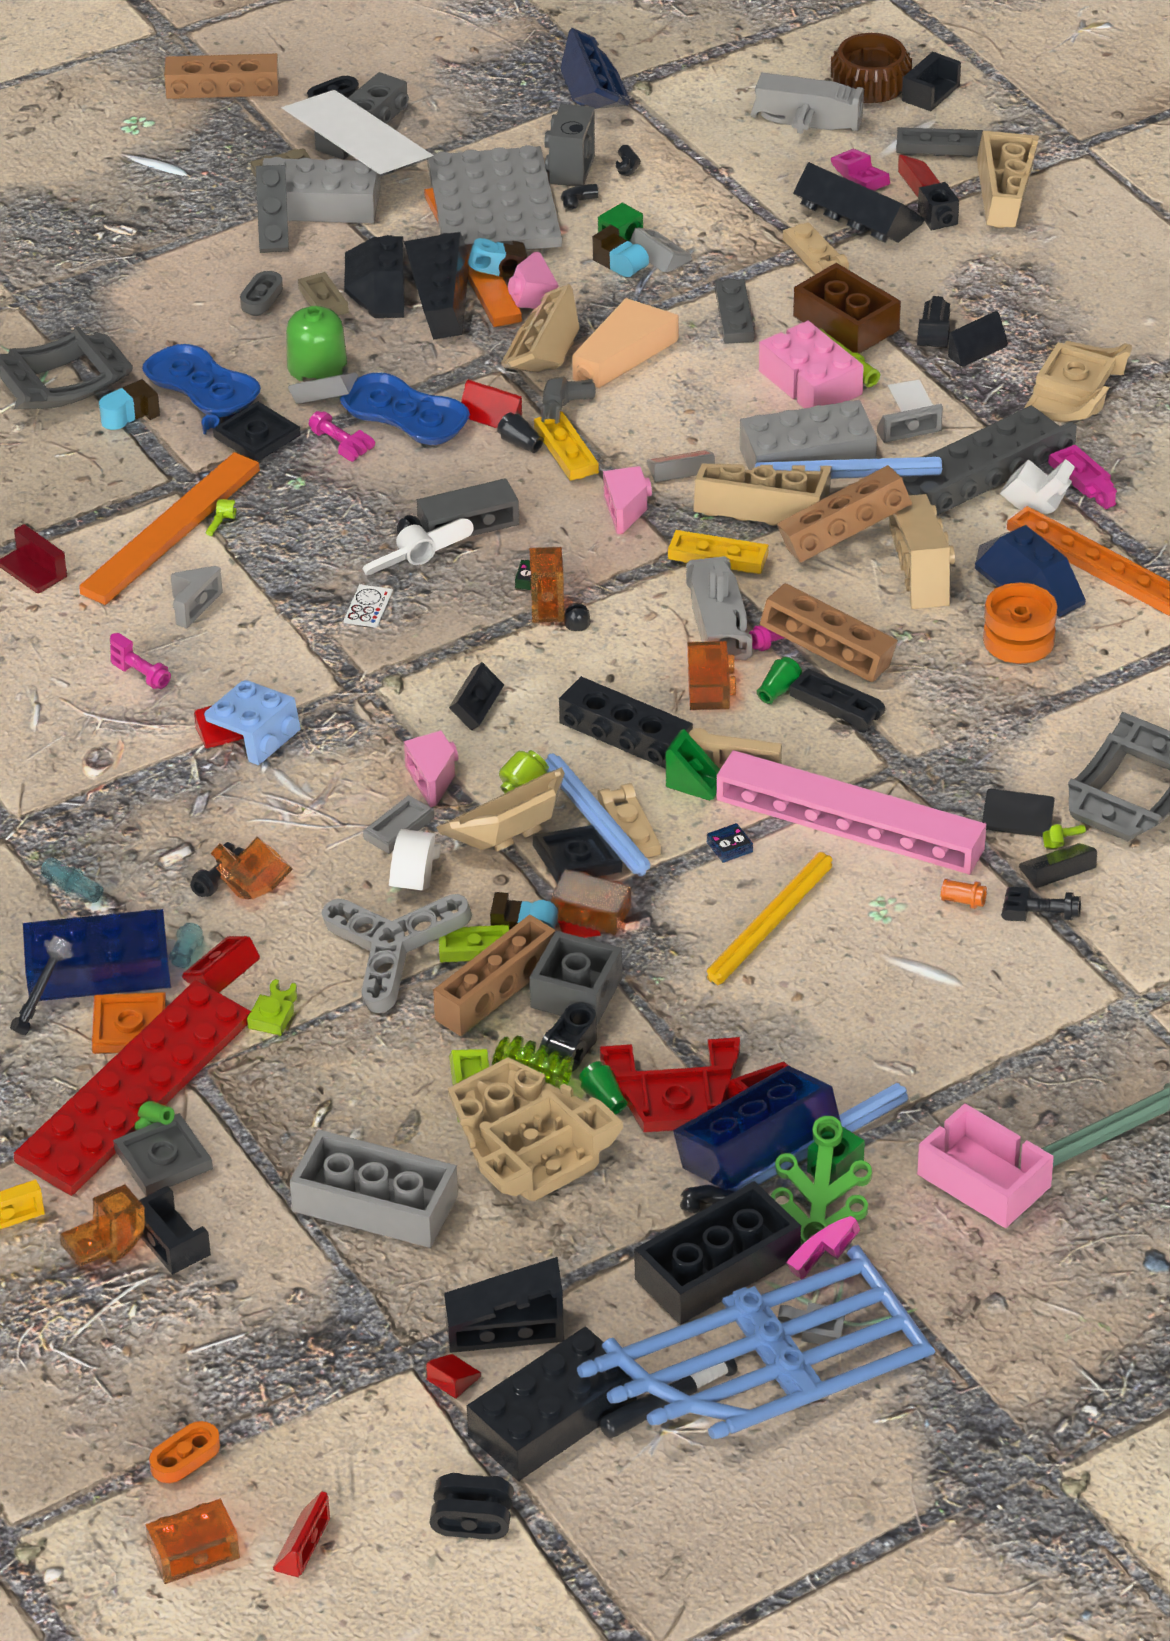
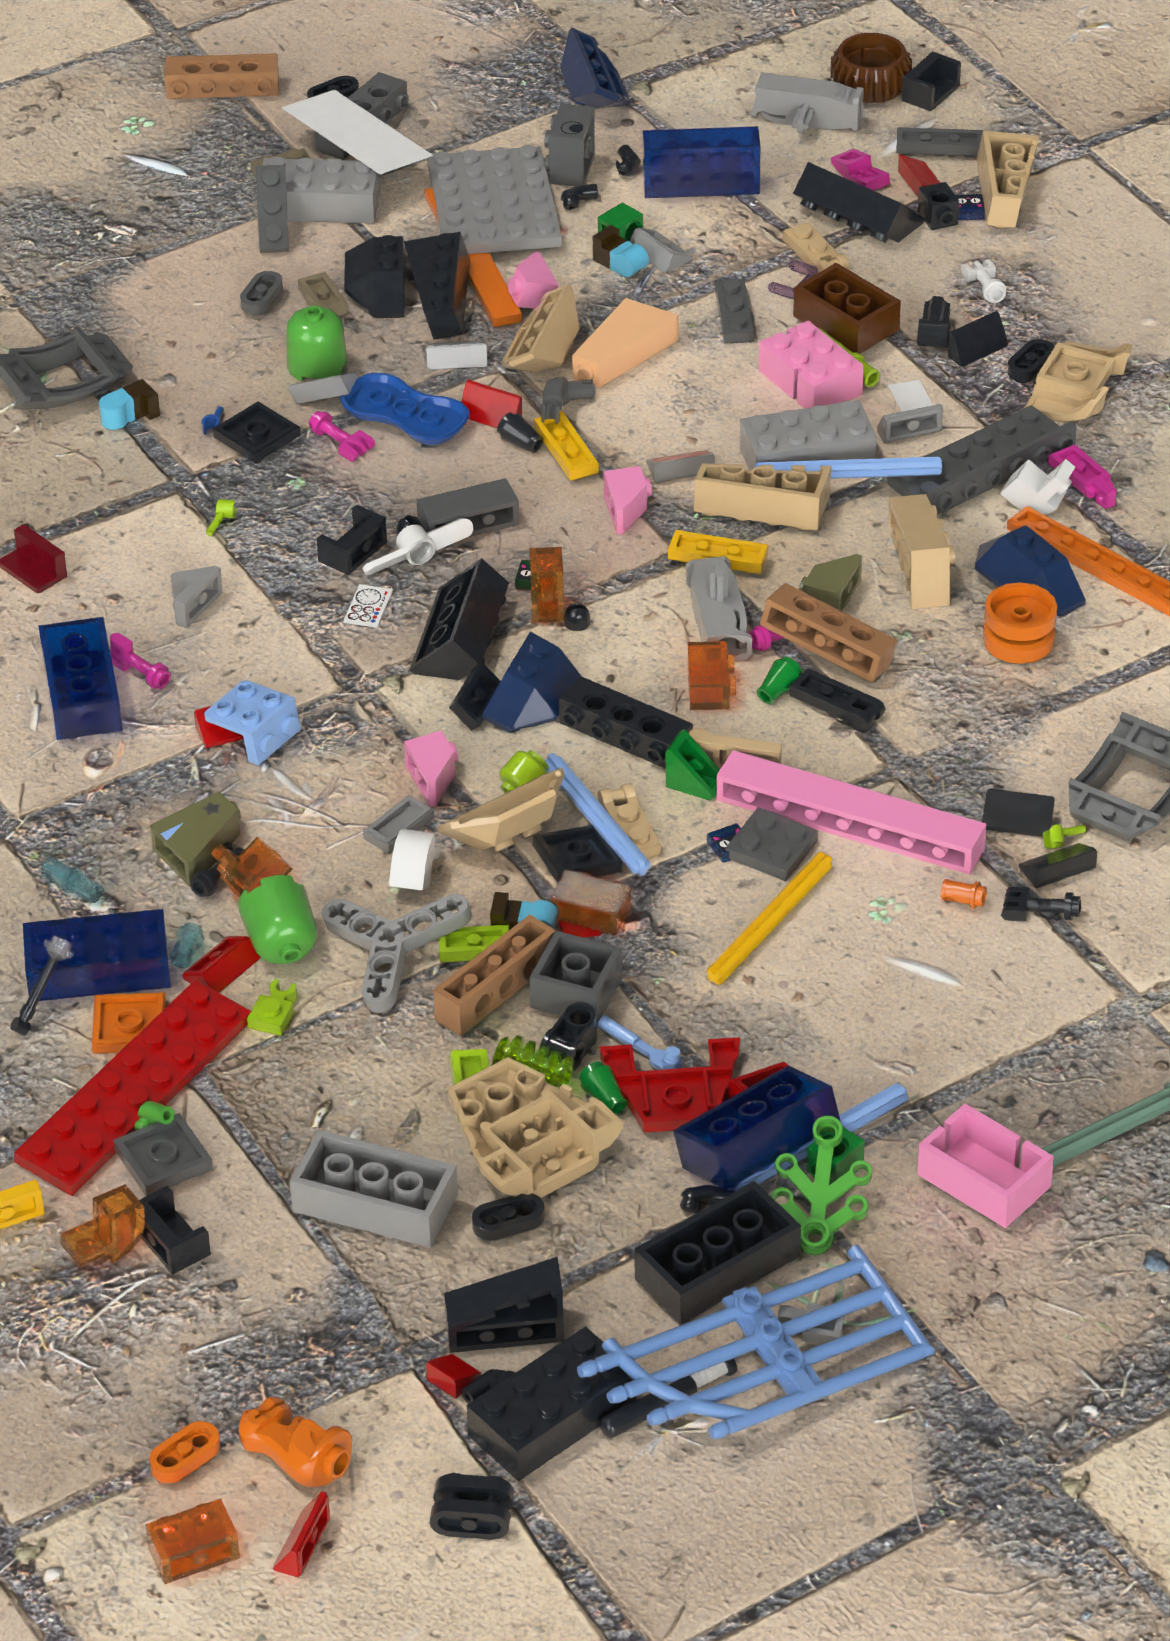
(80, 678): none -> clear blue brick
(168, 529): orange tile -> none
(194, 832): none -> olive slope
(198, 376): blue plate -> none
(278, 919): none -> bright green cylinder
(297, 1445): none -> orange animal
(357, 544): none -> black panel
(456, 355): none -> slope
(461, 623): none -> black slope
(484, 1383): none -> black arm
(496, 258): medium azure leg -> none
(508, 1216): none -> black plate
(531, 686): none -> dark blue wedge
(658, 1058): none -> light blue piece
(701, 162): none -> clear blue brick
(772, 843): none -> dark grey plate
(797, 266): none -> piece
(831, 1239): dark pink slope -> none
(834, 581): none -> olive slope
(844, 513): medium nougat brick -> none
(971, 207): none -> clear blue tile
(993, 289): none -> white hinge
(1029, 360): none -> black plate

